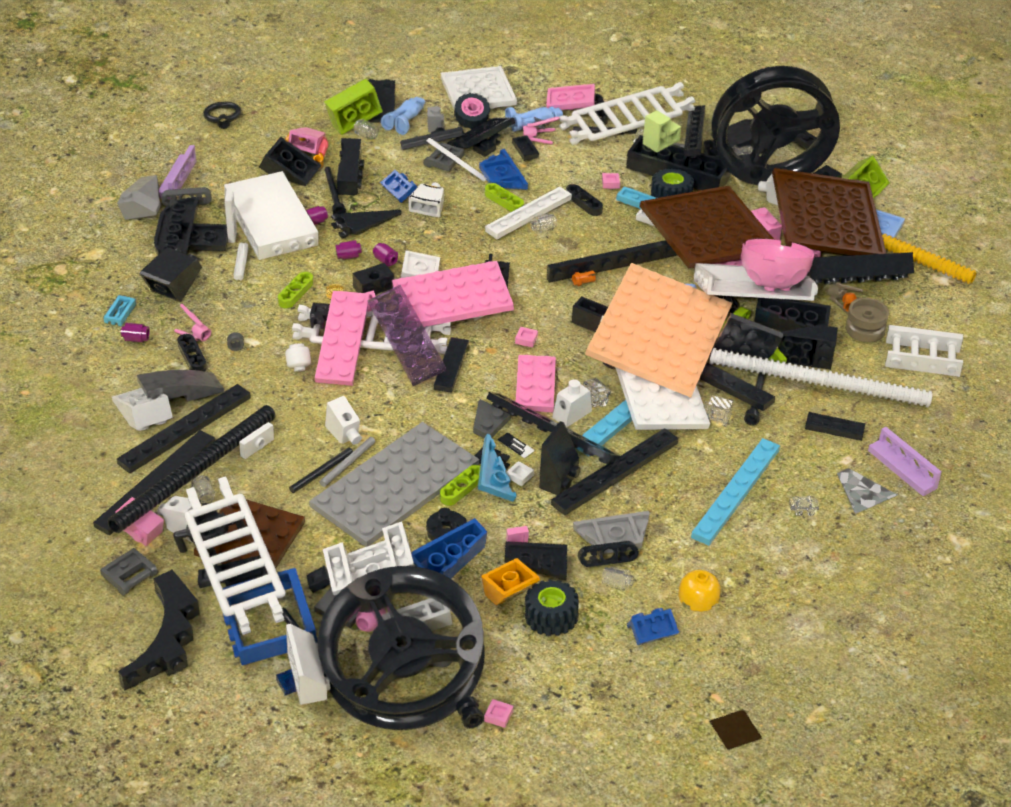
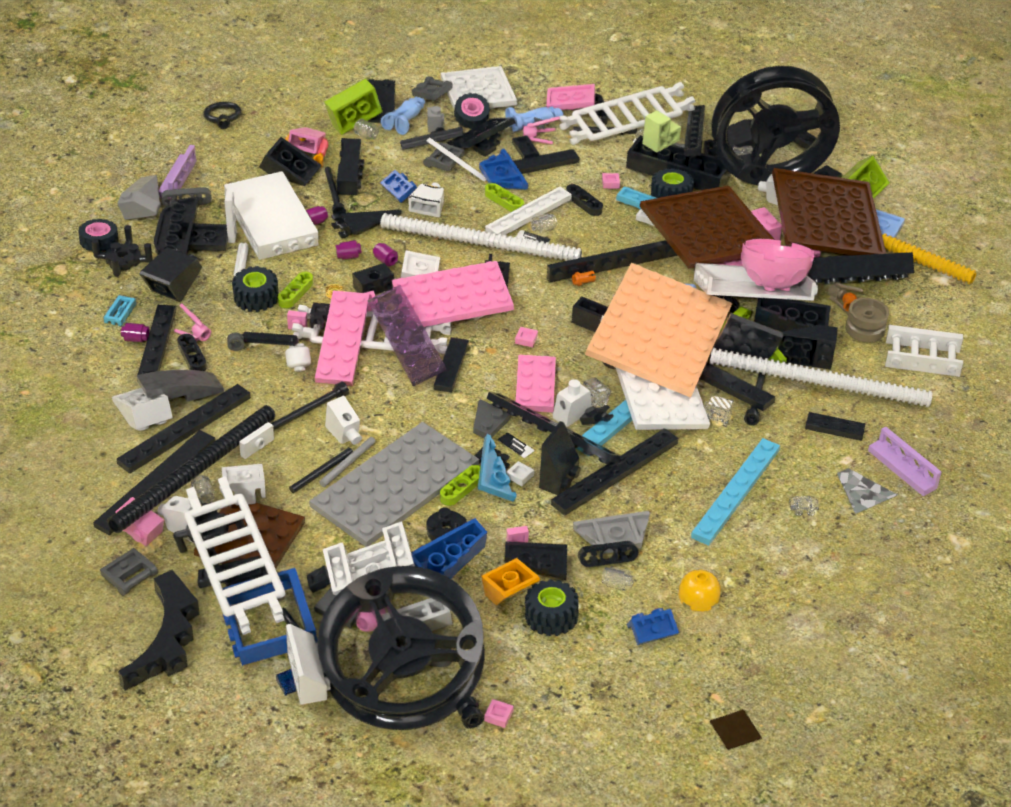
(98, 229): none -> black wheel
(129, 252): none -> black plate
(157, 339): none -> black plate
(245, 480): none -> white panel
(255, 288): none -> black wheel
(270, 338): none -> black axle
(296, 317): none -> bright pink plate
(339, 390): none -> black piece
(429, 88): none -> dark grey plate
(478, 237): none -> white piece
(529, 236): none -> sticker
(547, 161): none -> black tile
(594, 415): none -> black plate

